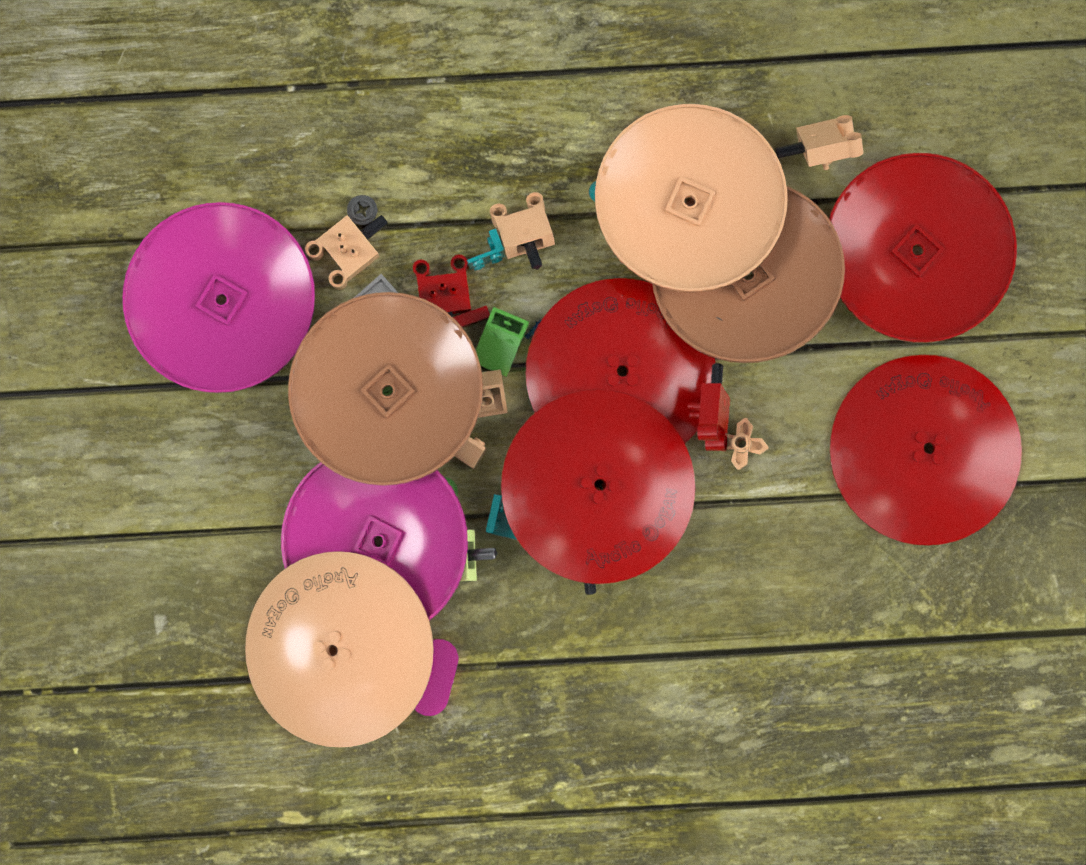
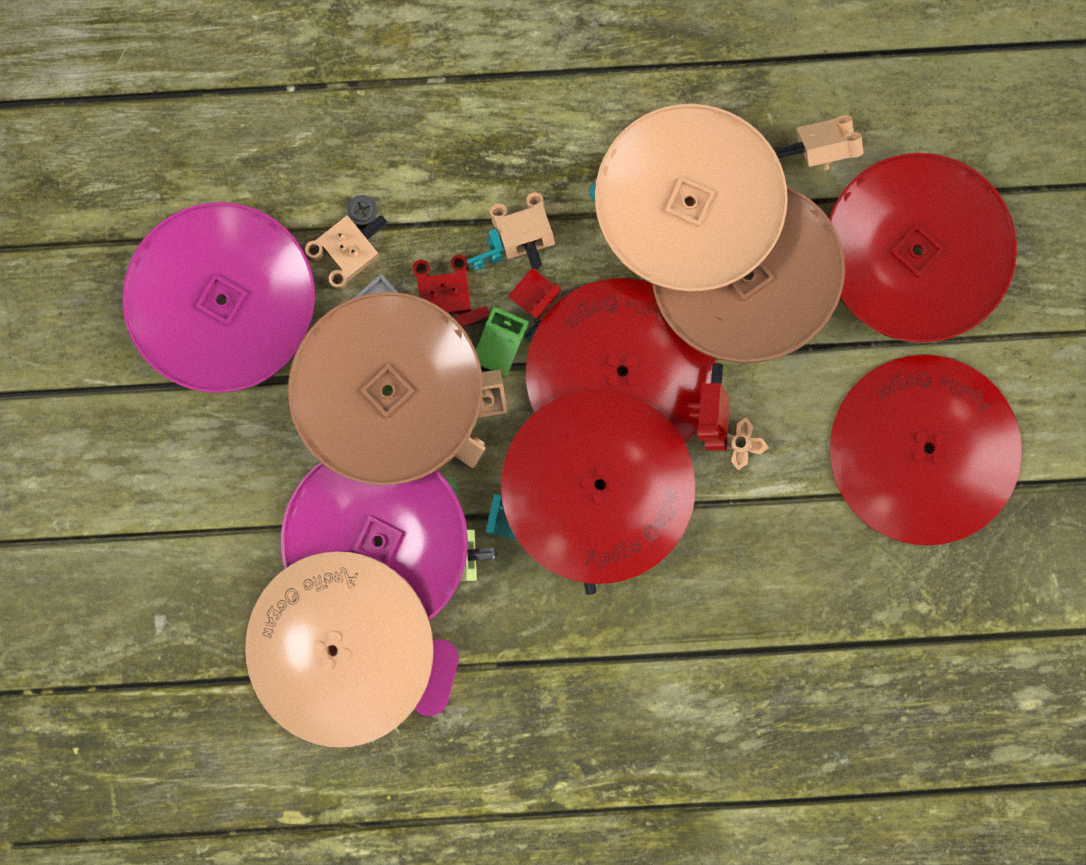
(534, 294): none -> red bracket

